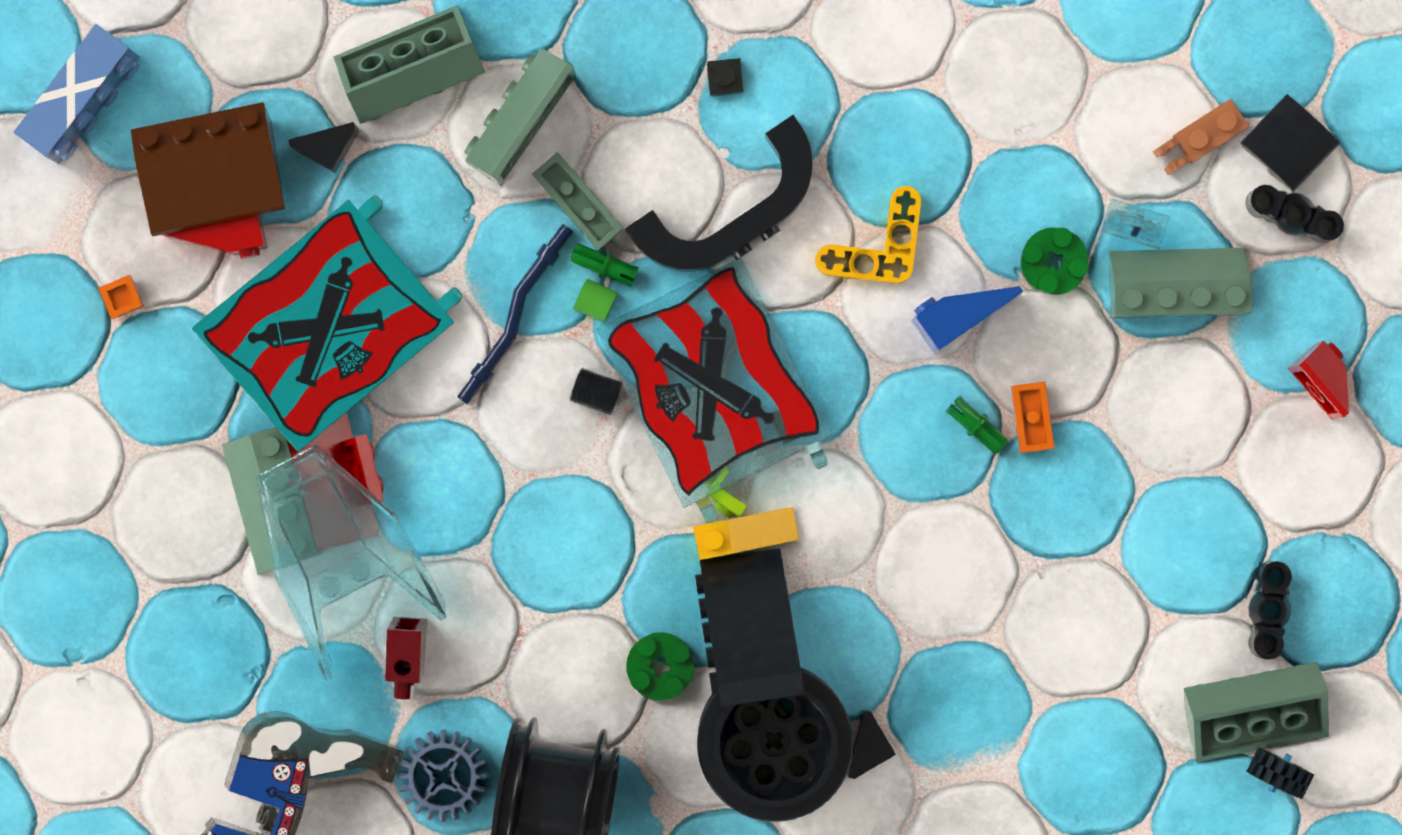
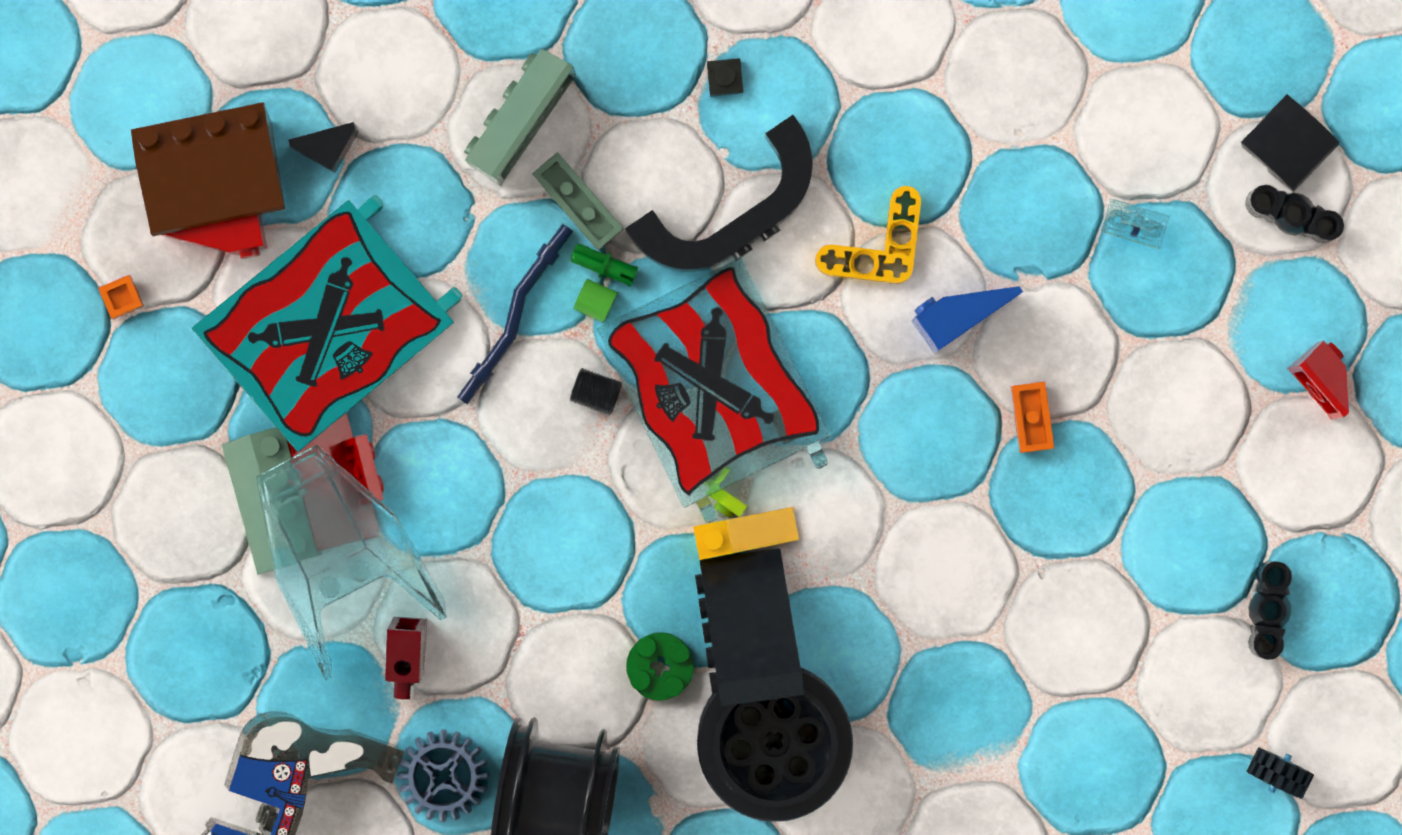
(77, 95): medium blue brick -> none
(408, 65): sand green slope -> none
(869, 748): black slope -> none
(977, 425): green axle -> none
(1048, 279): green plate -> none
(1179, 283): sand green slope -> none
(1204, 135): nougat hinge -> none
(1257, 711): sand green slope -> none

